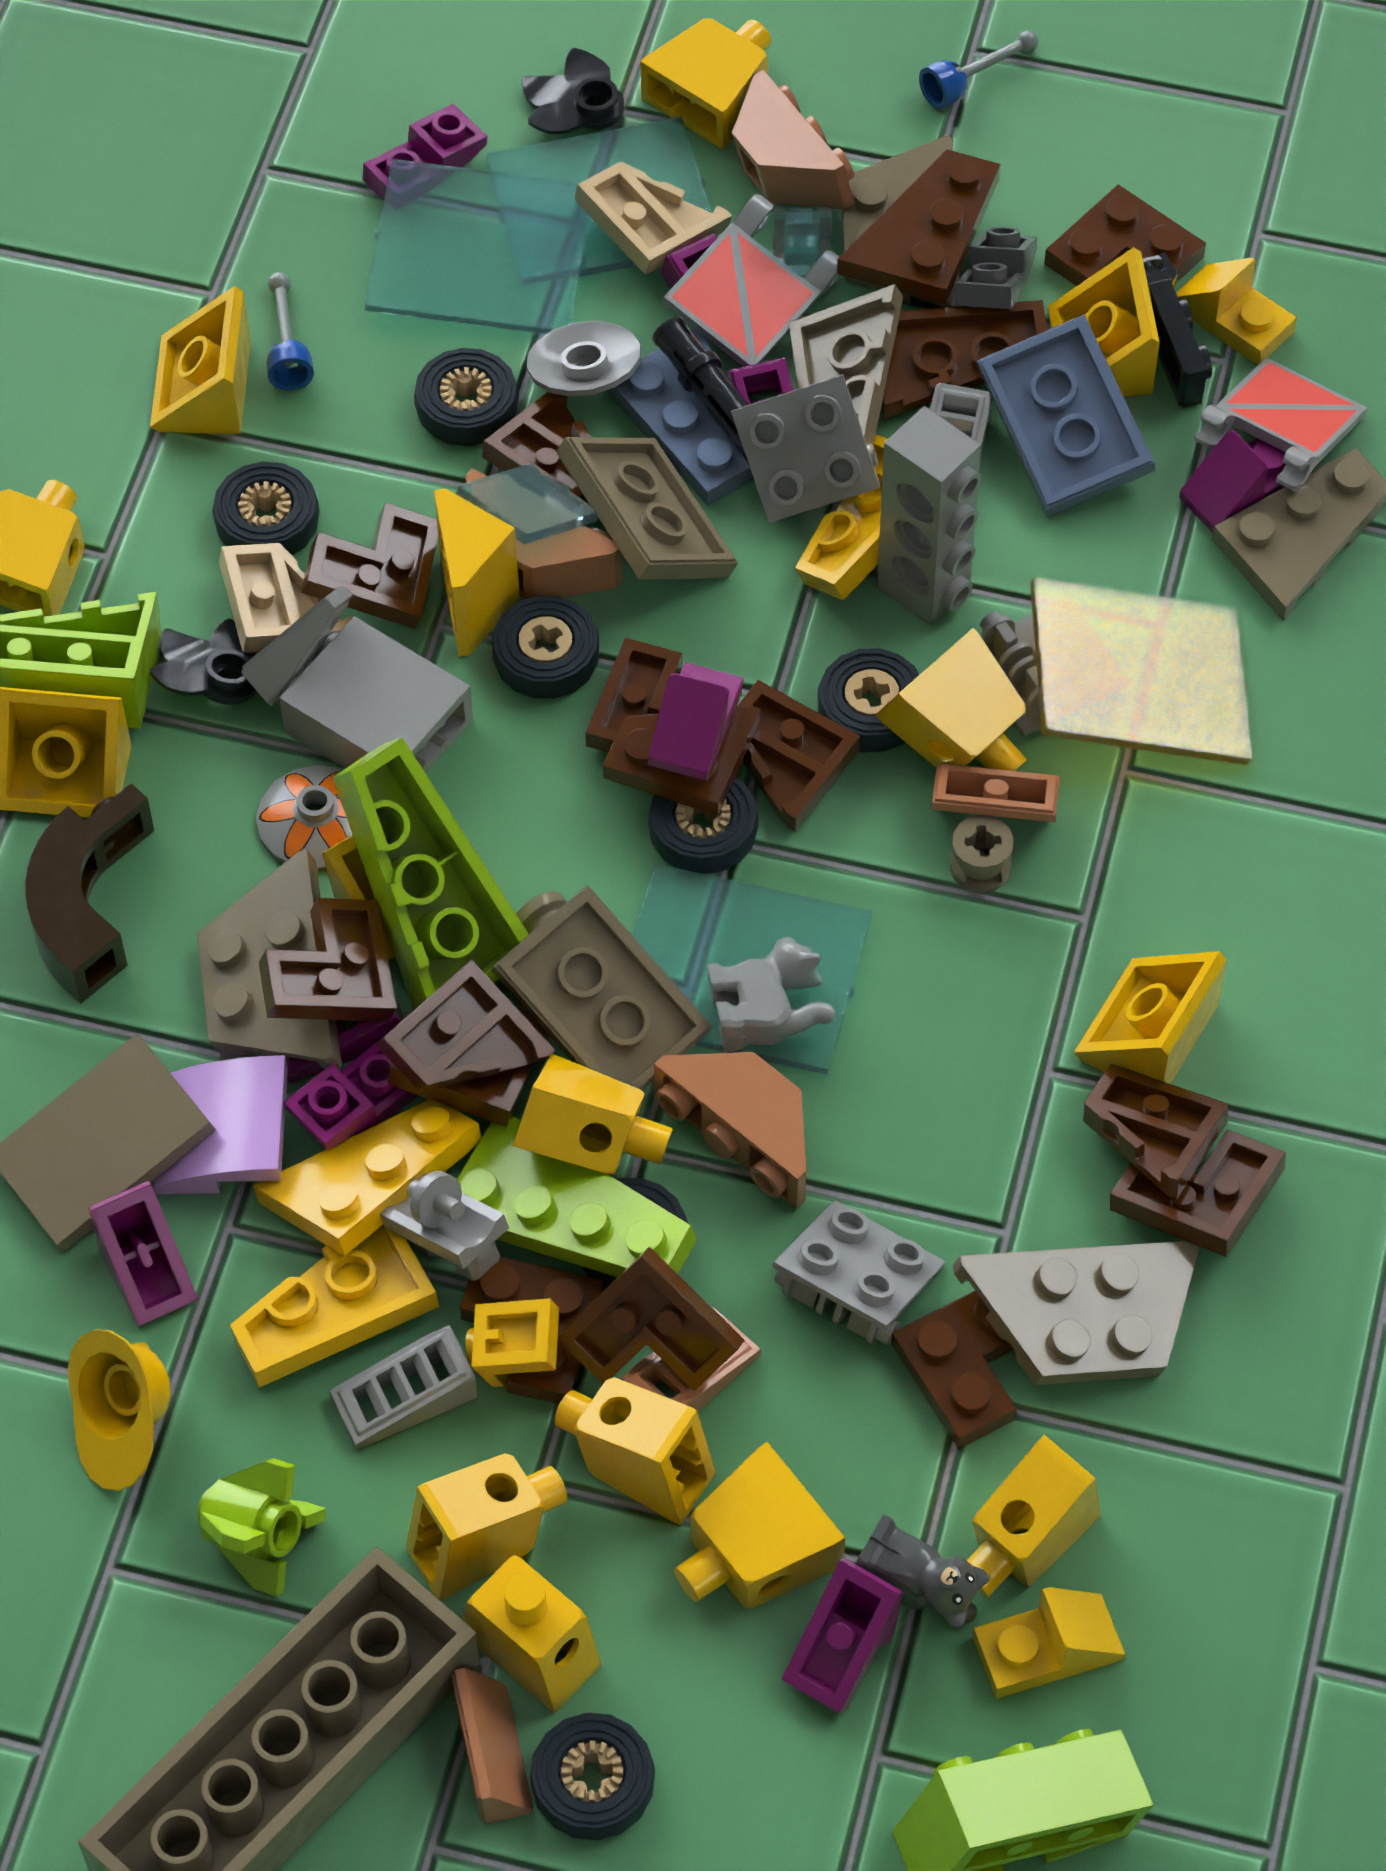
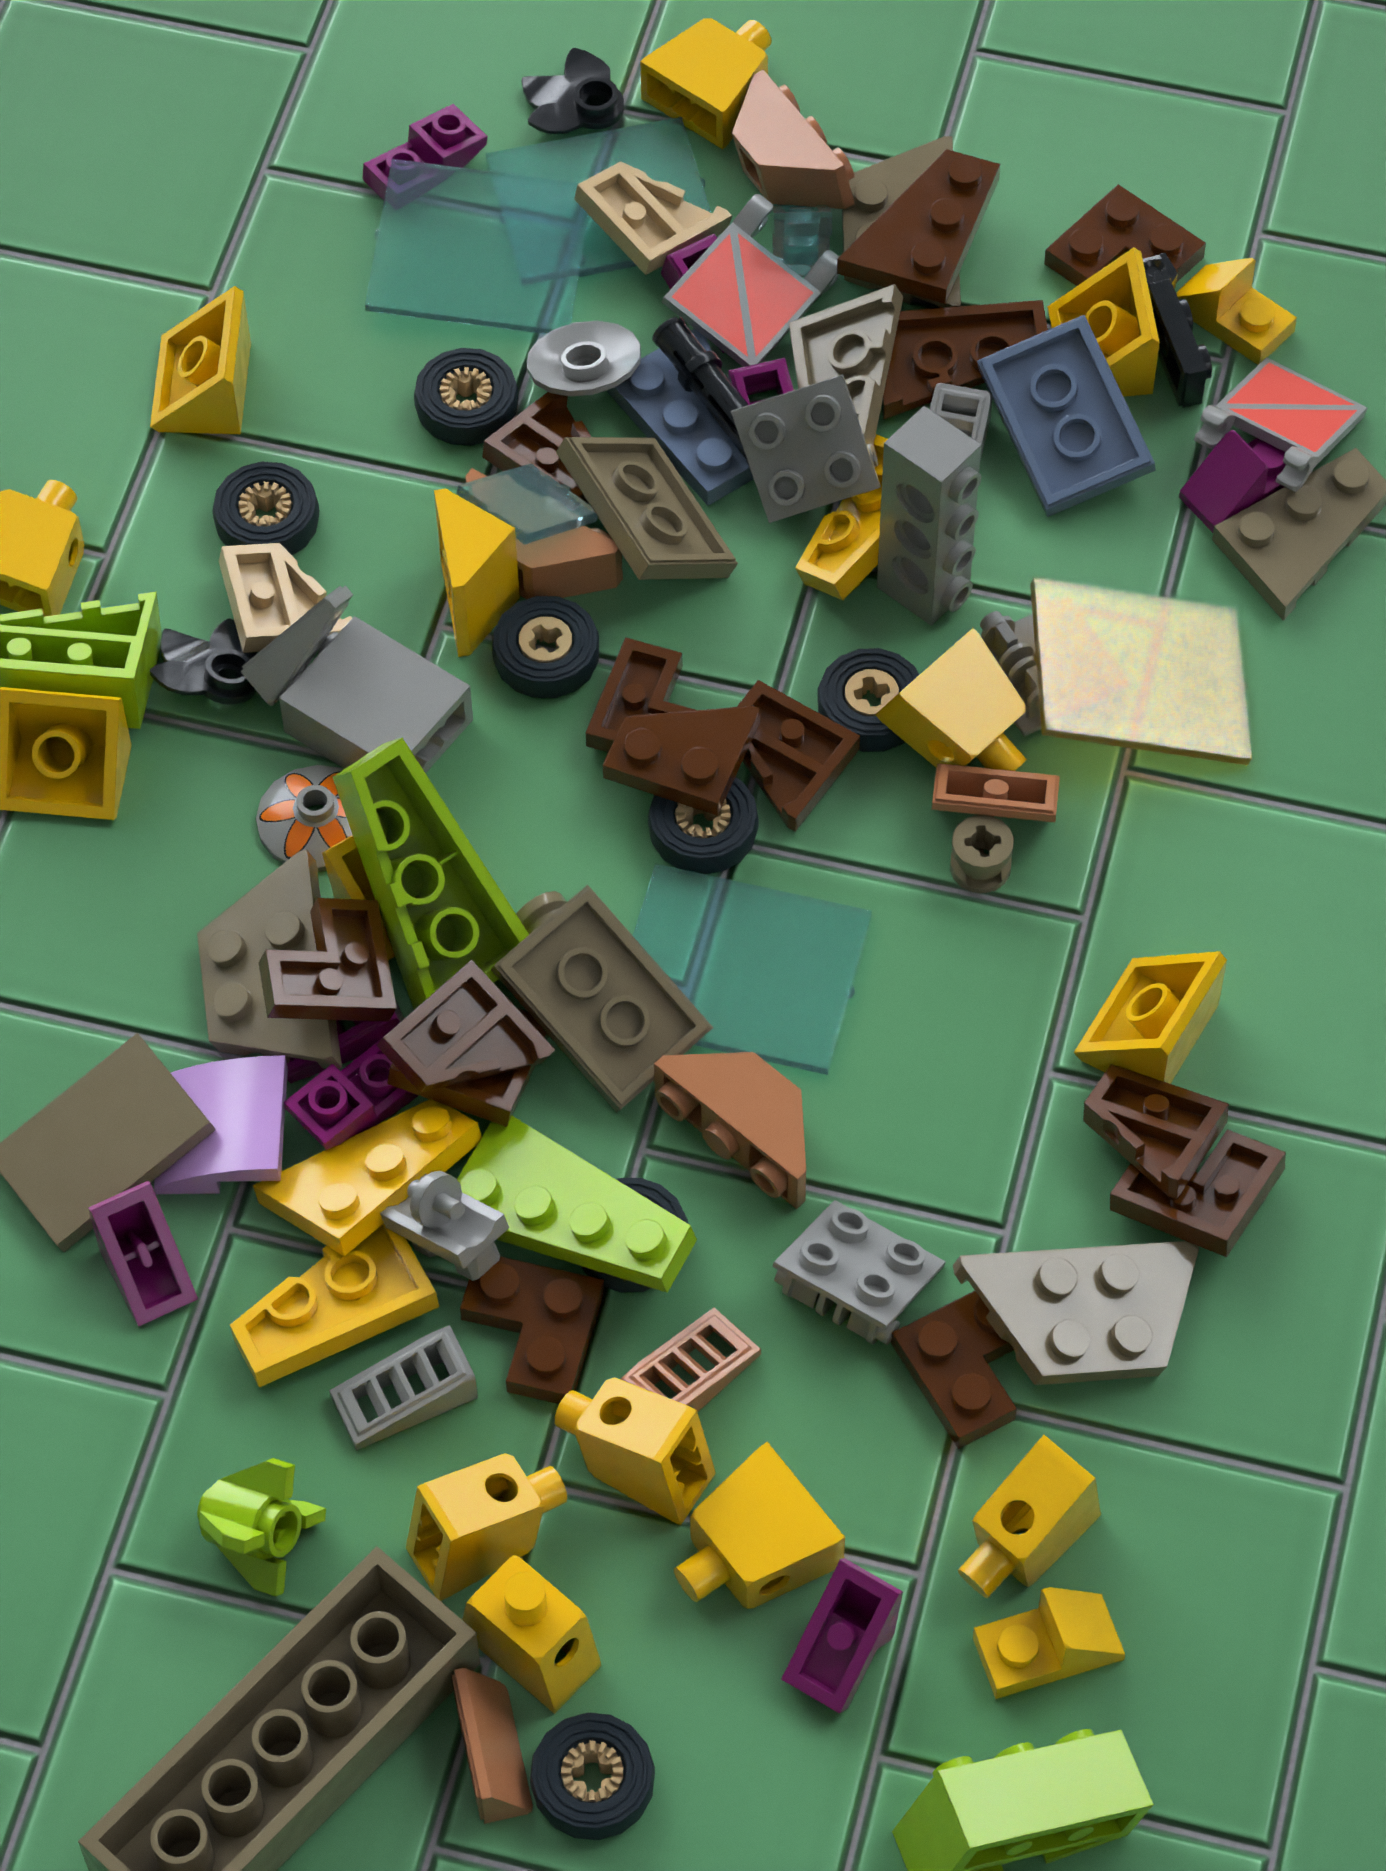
(64, 866): dark brown arch -> none
(117, 1401): yellow piece -> none
(289, 351): blue hinge -> none
(387, 578): plate -> none
(513, 1339): yellow bracket -> none
(588, 1119): yellow torso -> none
(654, 1309): reddish brown plate -> none
(694, 720): magenta slope -> none
(762, 1006): light grey animal -> none
(922, 1573): dark grey animal -> none
(947, 82): blue hinge -> none
(996, 269): dark grey slope -> none

